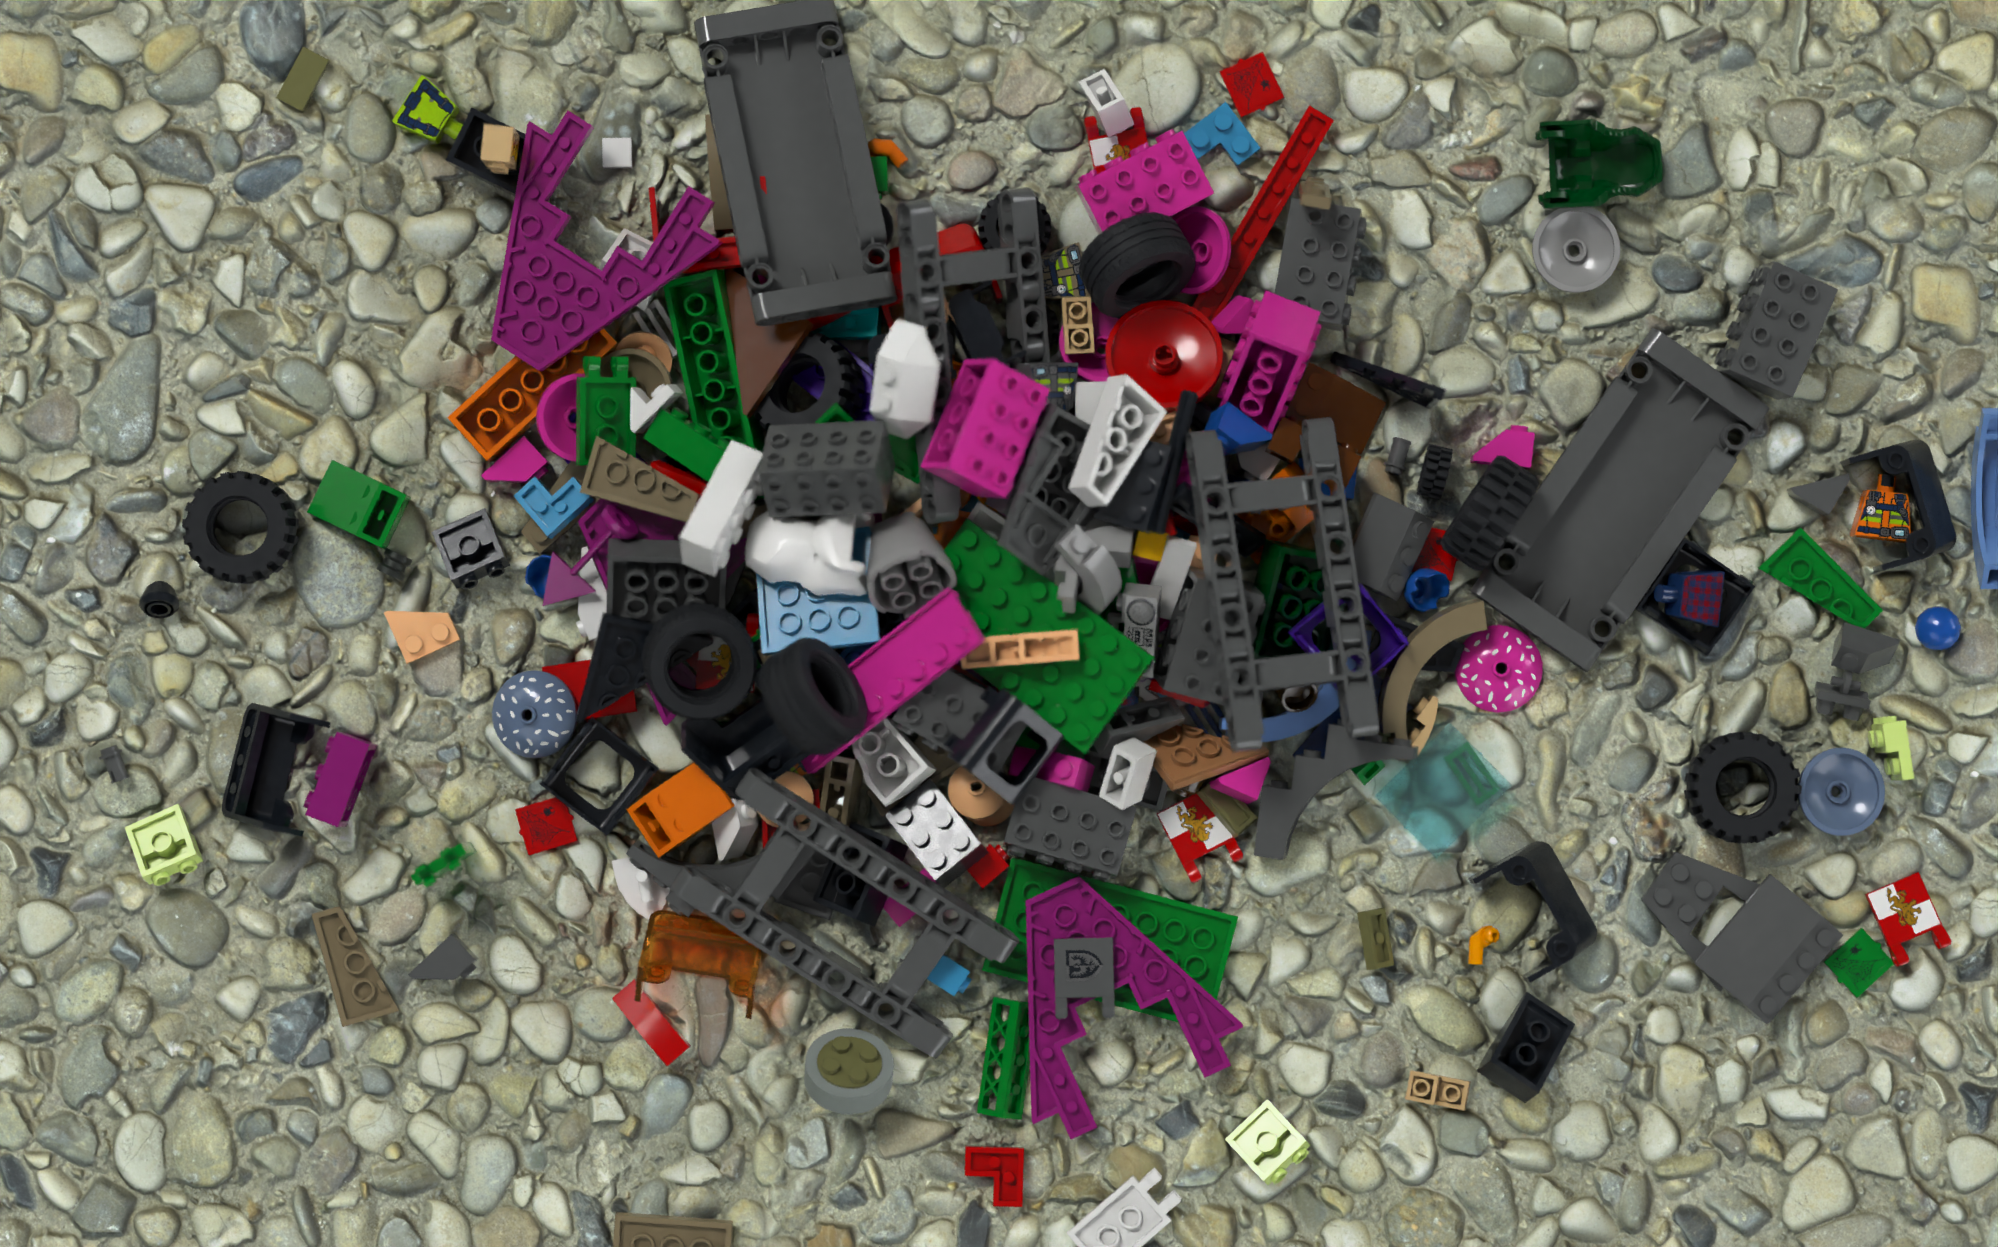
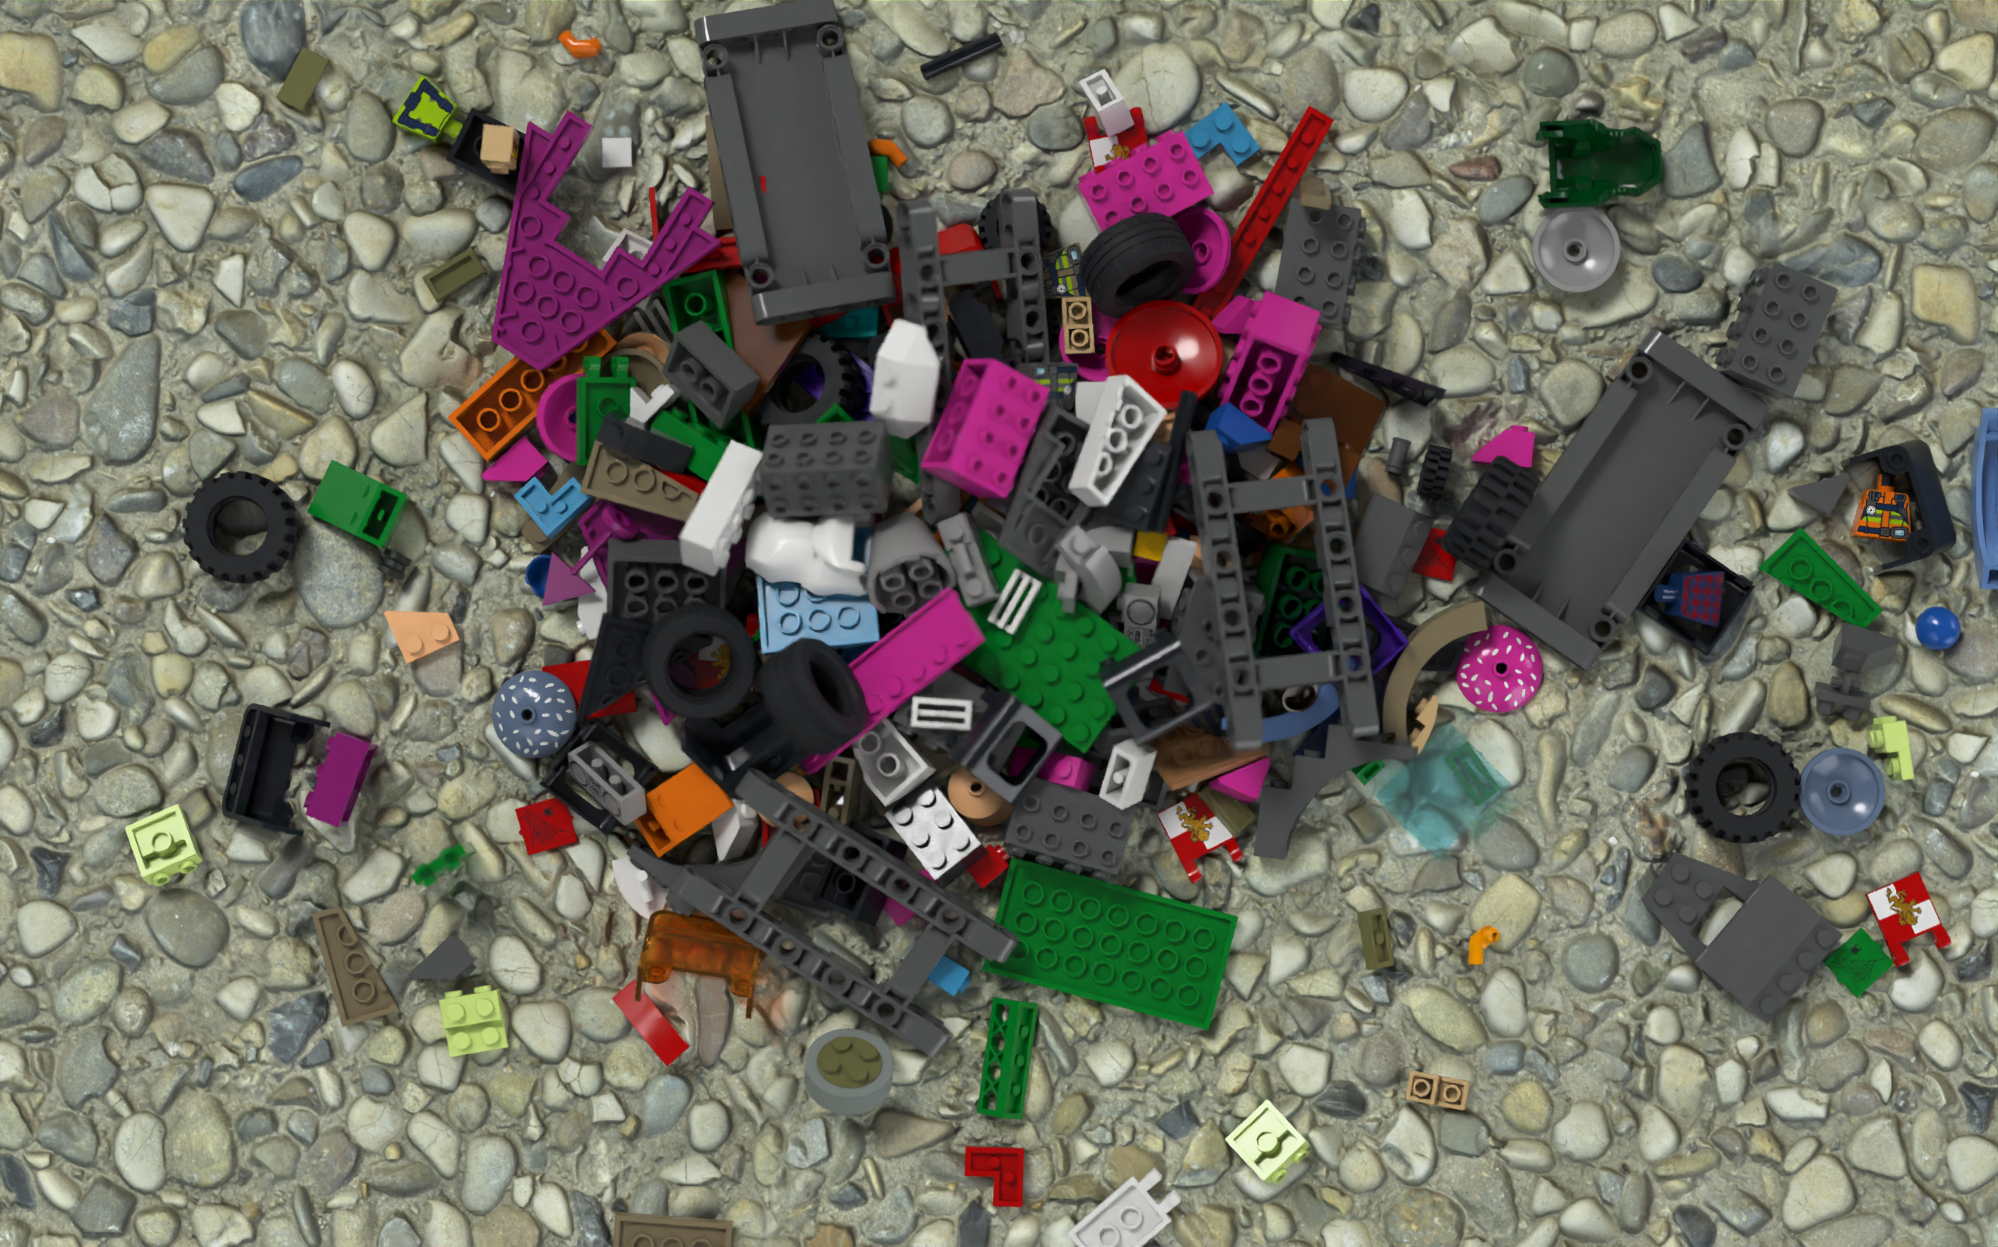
(114, 763): dark grey pin -> none
(159, 600): black cone -> none
(454, 275): none -> olive tile
(471, 550): plate -> none
(473, 1021): none -> yellowish green plate
(579, 48): none -> orange arm
(607, 782): none -> light grey piece
(643, 442): none -> black slope
(710, 373): none -> dark grey slope
(939, 725): none -> white tile
(961, 56): none -> black axle
(969, 560): none -> light grey piece
(1002, 623): none -> white tile
(1024, 649): light nougat slope -> none
(1080, 912): magenta wing -> none
(1082, 971): dark grey flag -> none
(1163, 651): none -> black piece
(1251, 84): red piece -> none
(1425, 589): blue hair -> none
(1526, 1048): black slope -> none
(1541, 864): black windscreen -> none

